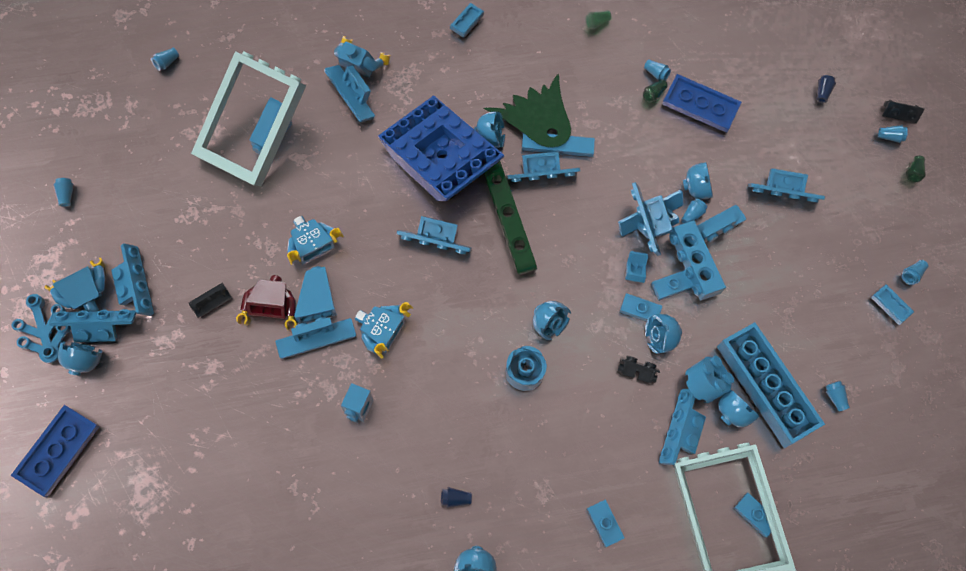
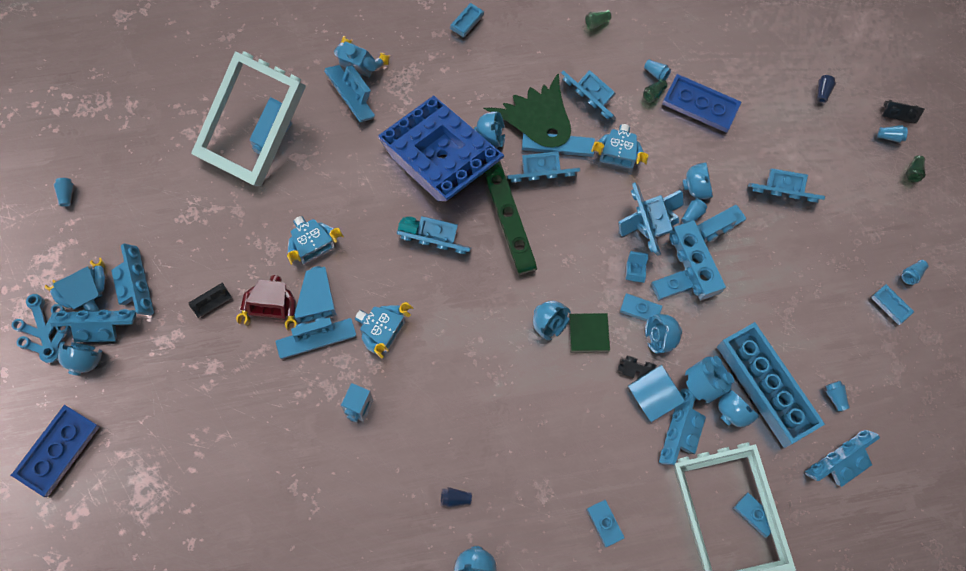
(164, 59): dark azure cone -> none
(409, 225): none -> teal plate
(536, 365): dark azure brick -> none
(589, 332): none -> dark green tile
(595, 89): none -> dark azure bracket
(620, 148): none -> dark azure torso
(656, 393): none -> dark azure slope
(845, 461): none -> dark azure bracket

